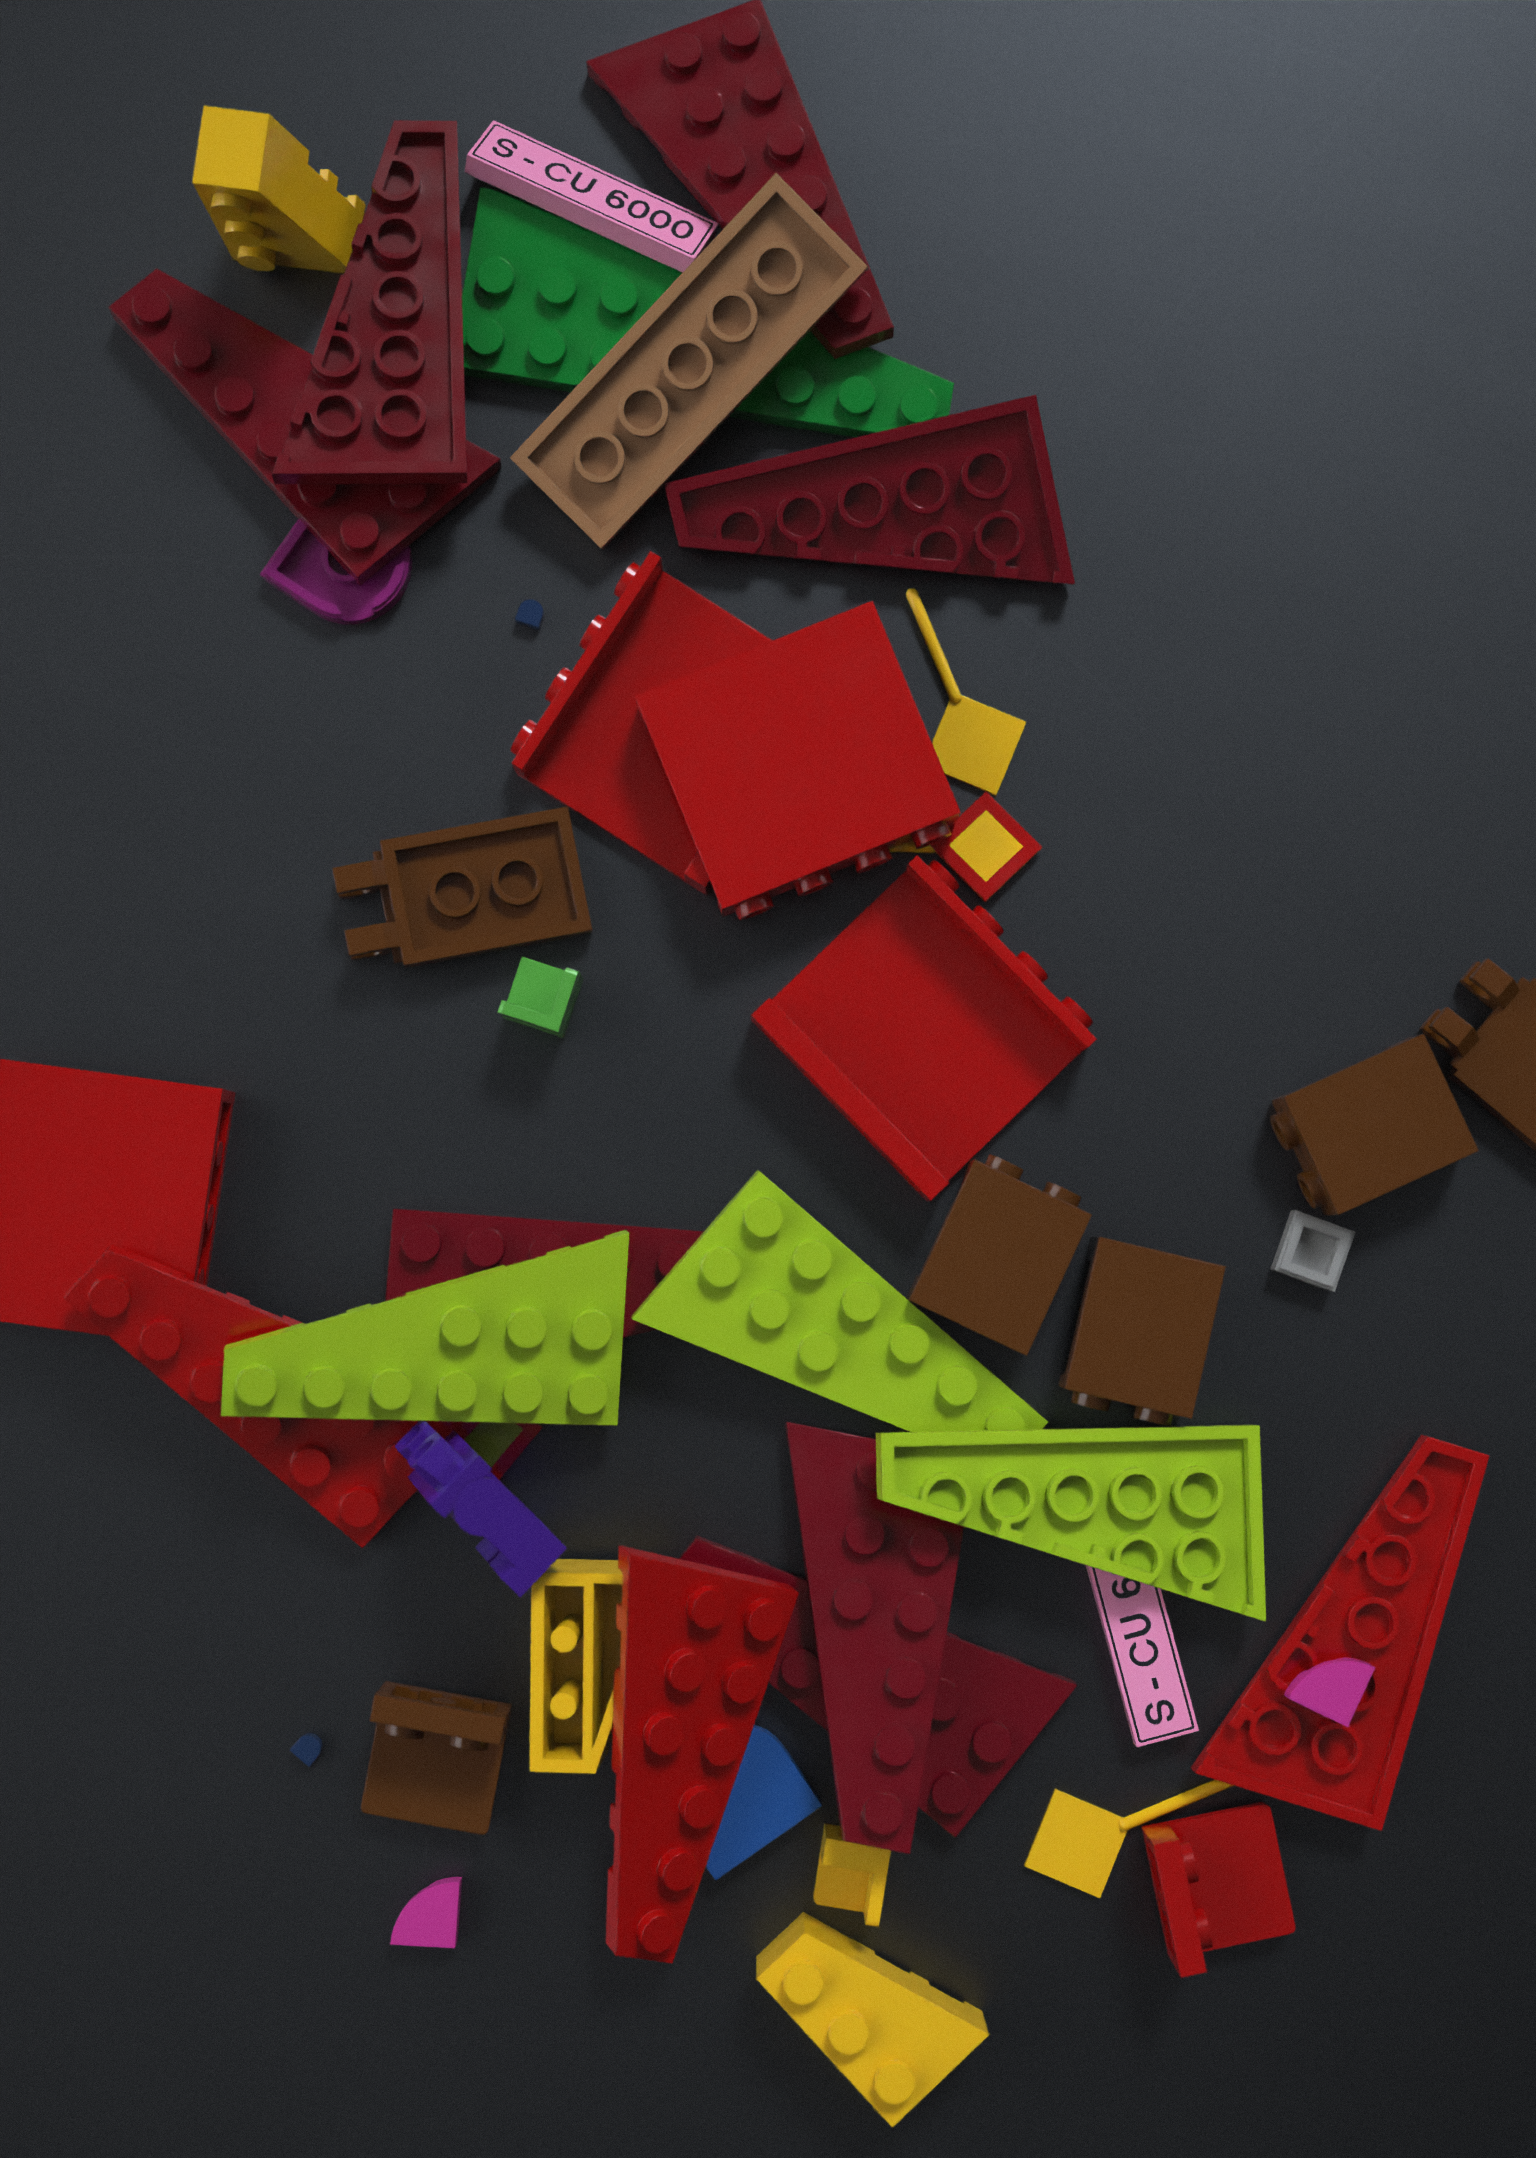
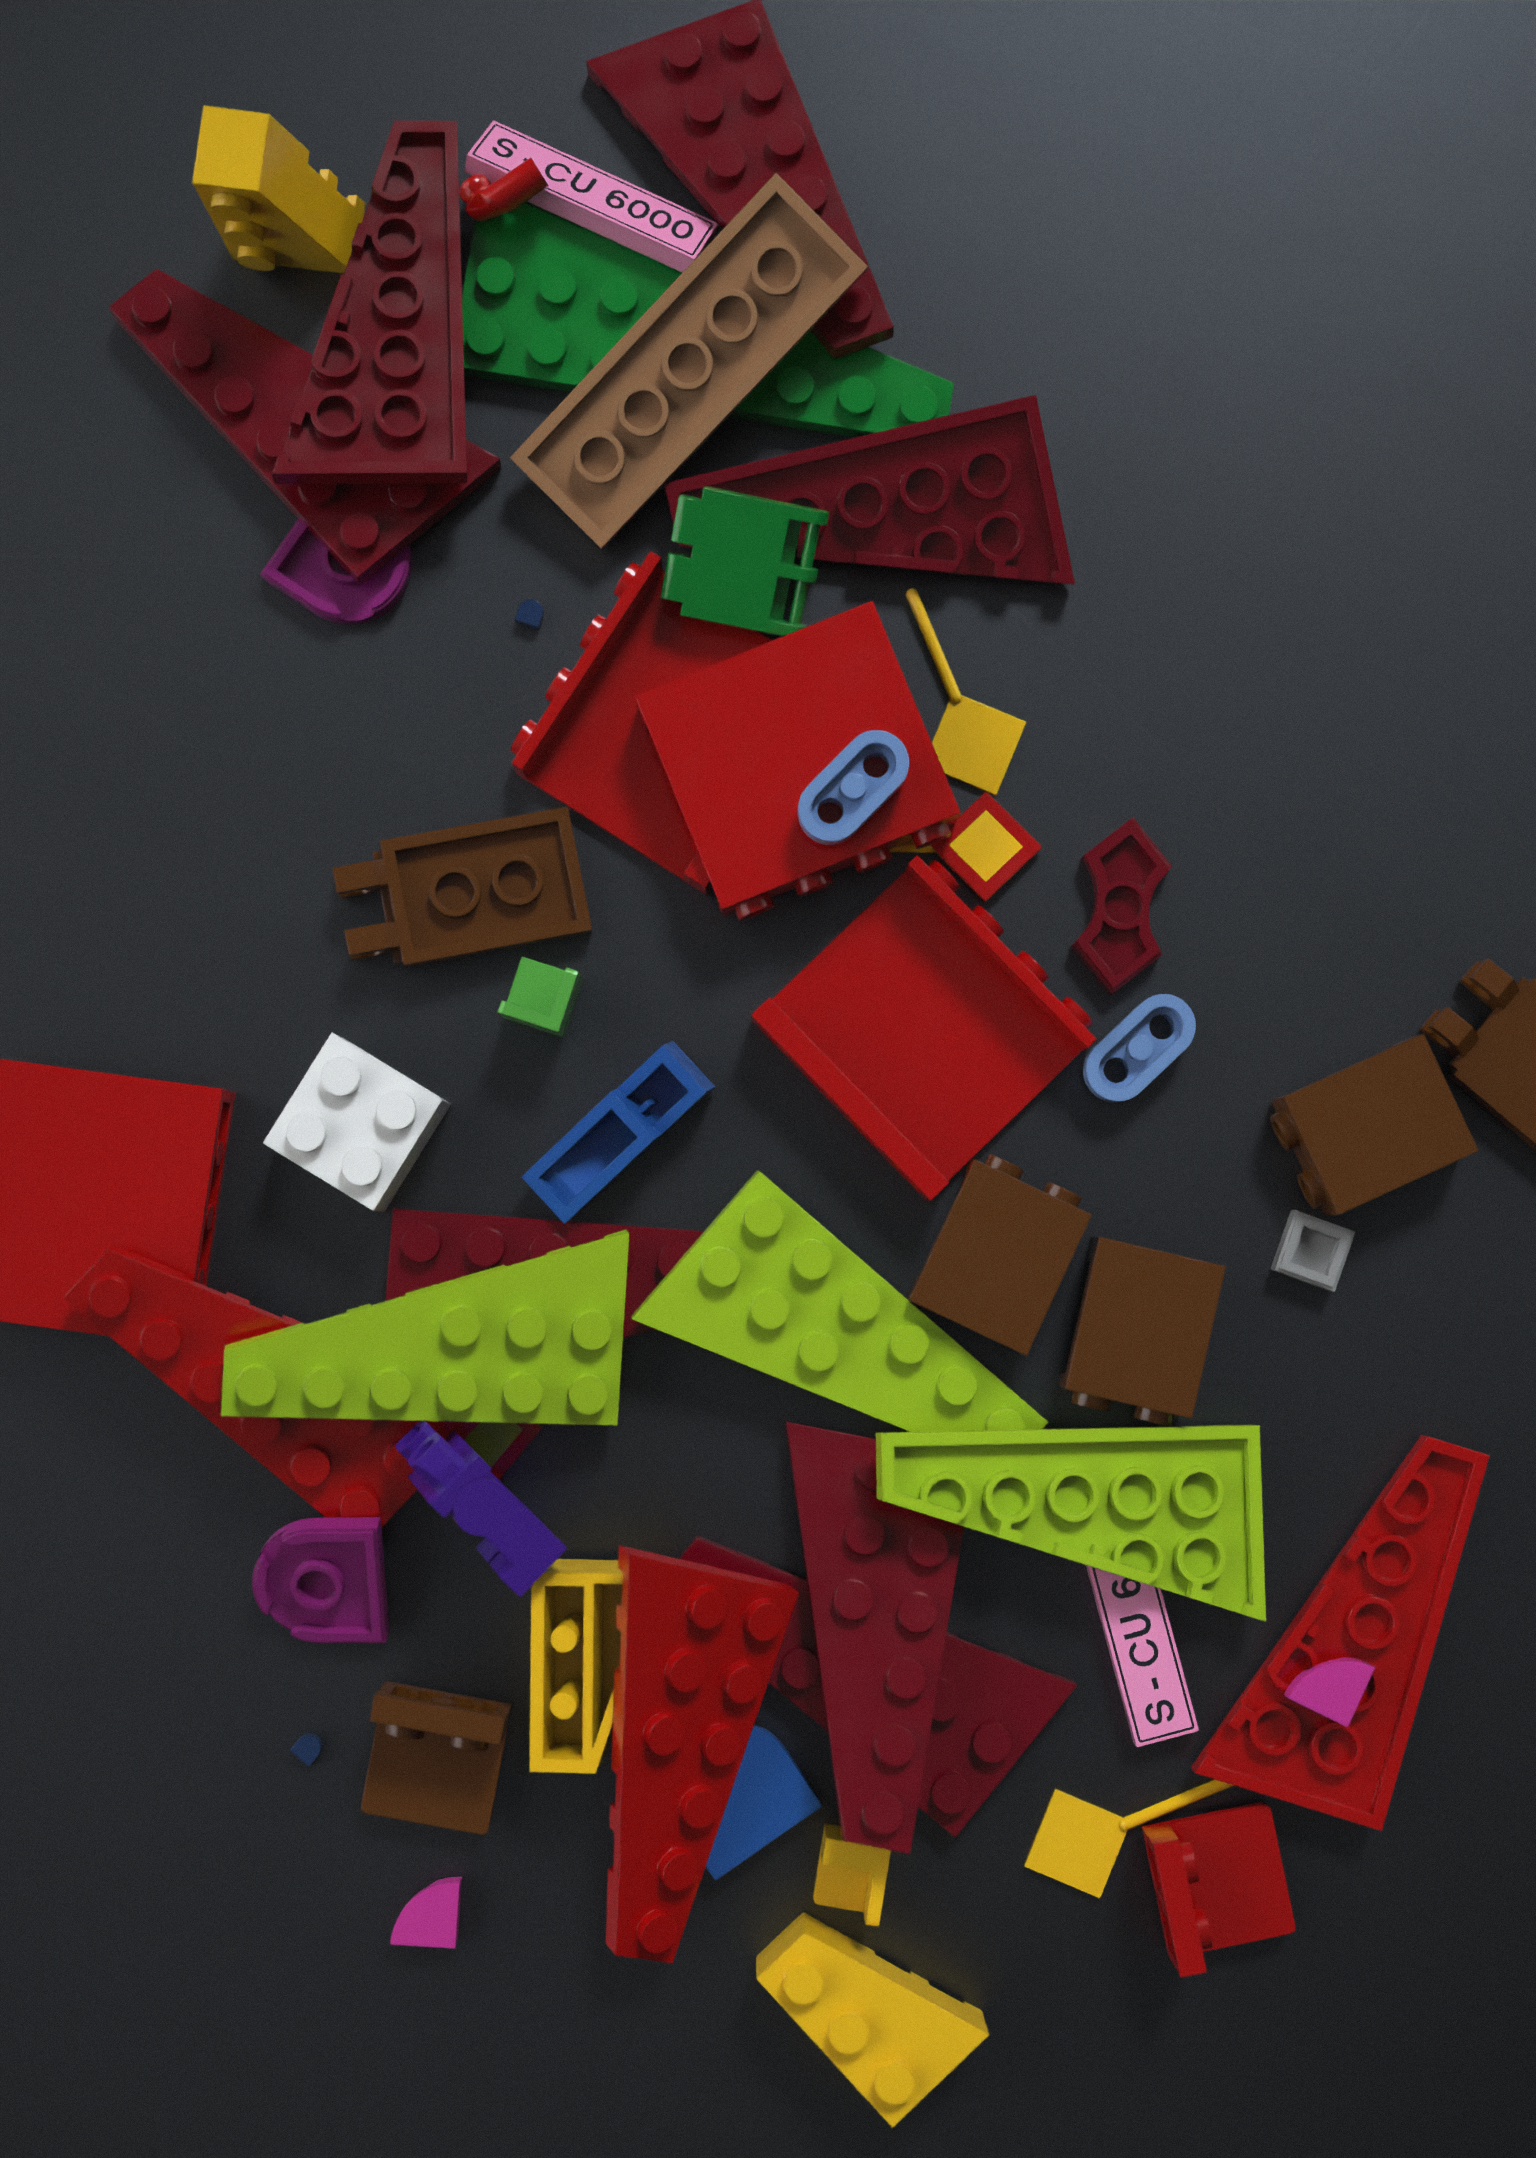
(325, 1580): none -> magenta tile
(357, 1123): none -> white piece
(505, 194): none -> red arm
(618, 1131): none -> blue slope
(742, 559): none -> green plate
(851, 788): none -> medium blue plate
(1119, 932): none -> dark red tile
(1138, 1049): none -> medium blue plate

